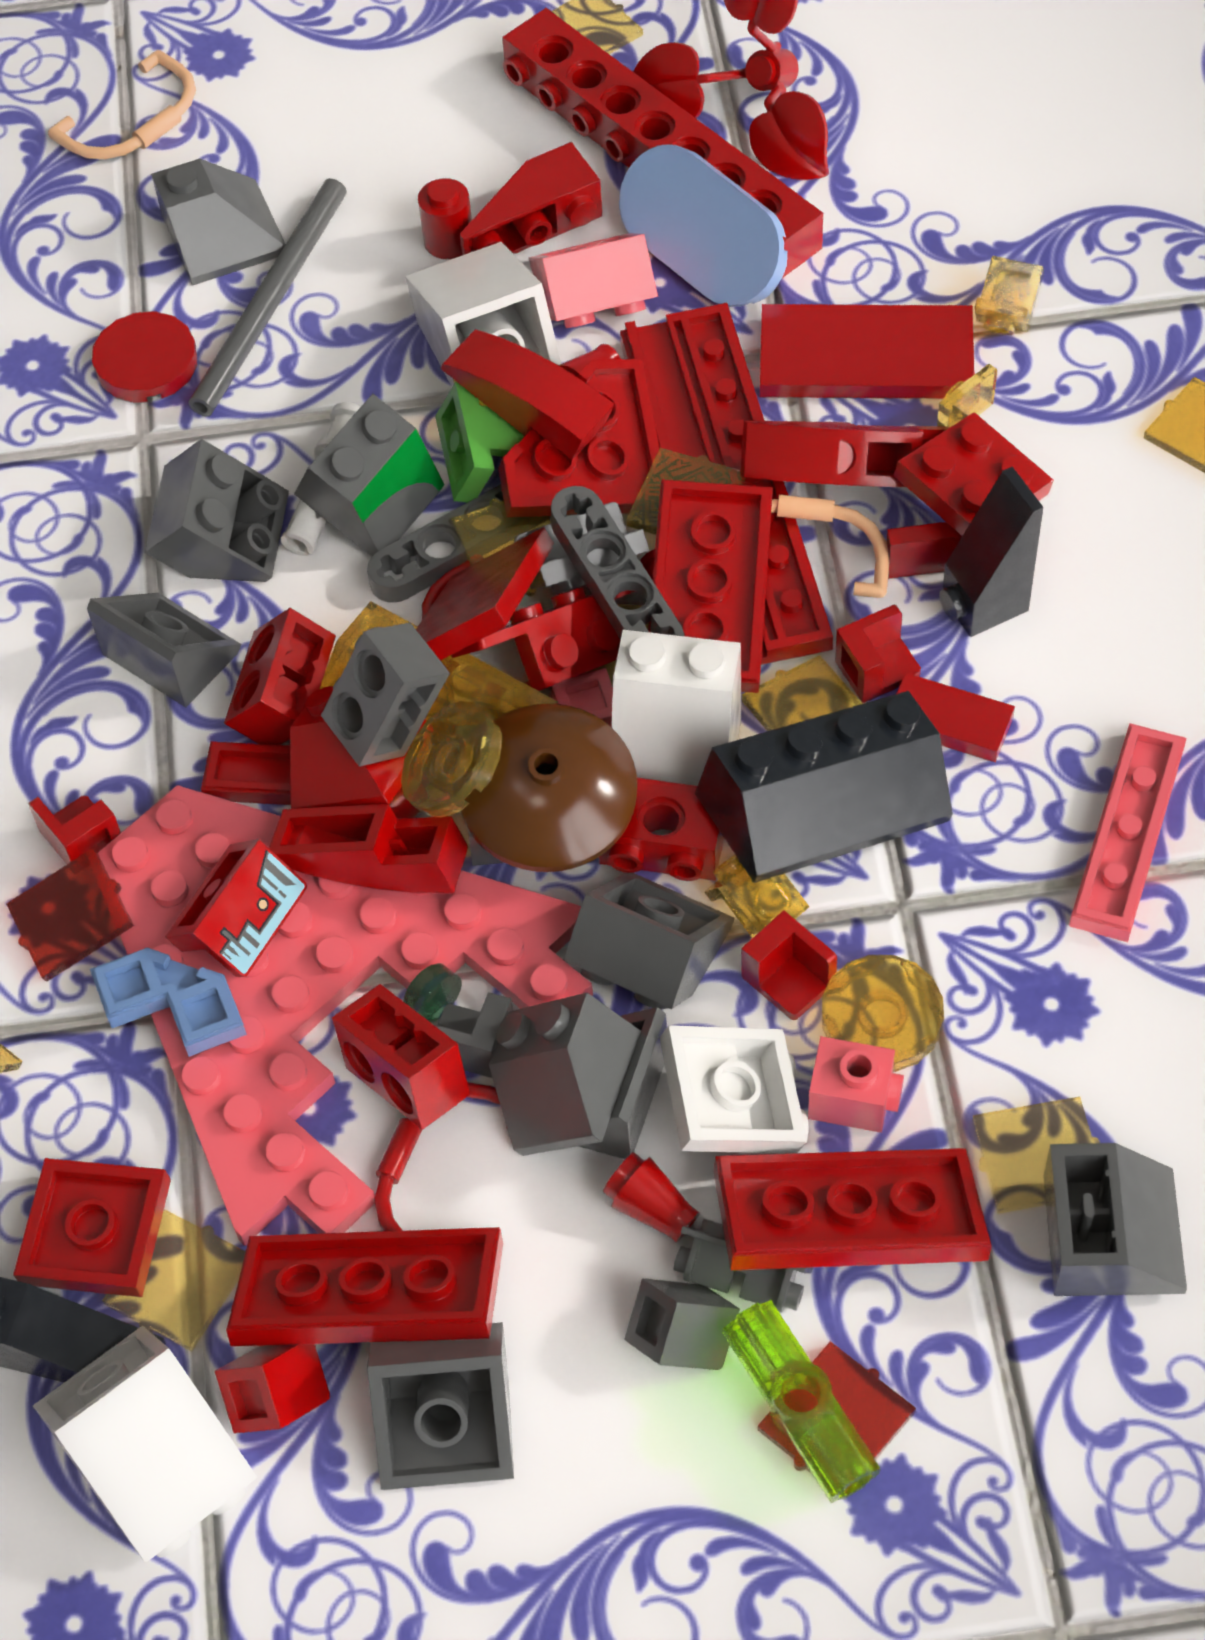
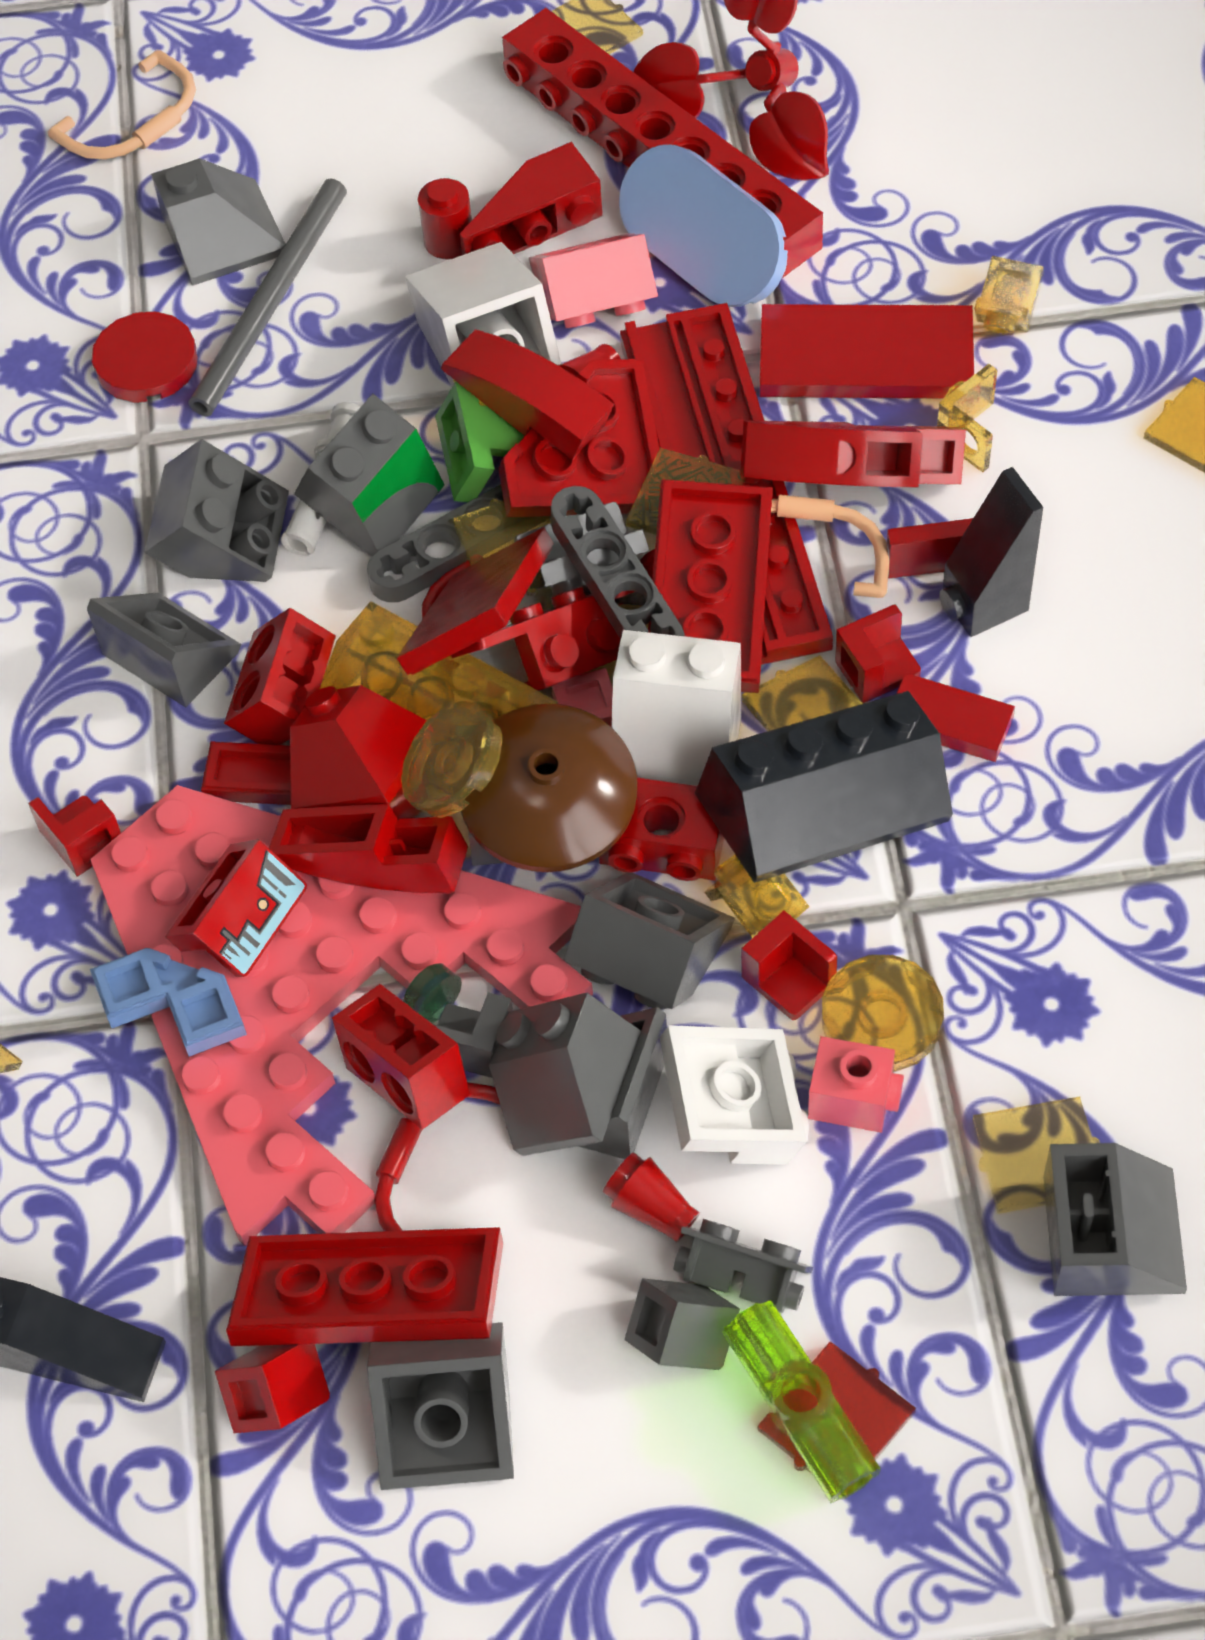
(69, 915): clear red piece -> none
(92, 1227): red plate -> none
(147, 1443): white slope -> none
(185, 1282): clear yellow piece -> none
(384, 693): dark grey brick -> none
(850, 1209): red tile -> none
(962, 466): red plate -> none
(1127, 833): coral tile -> none

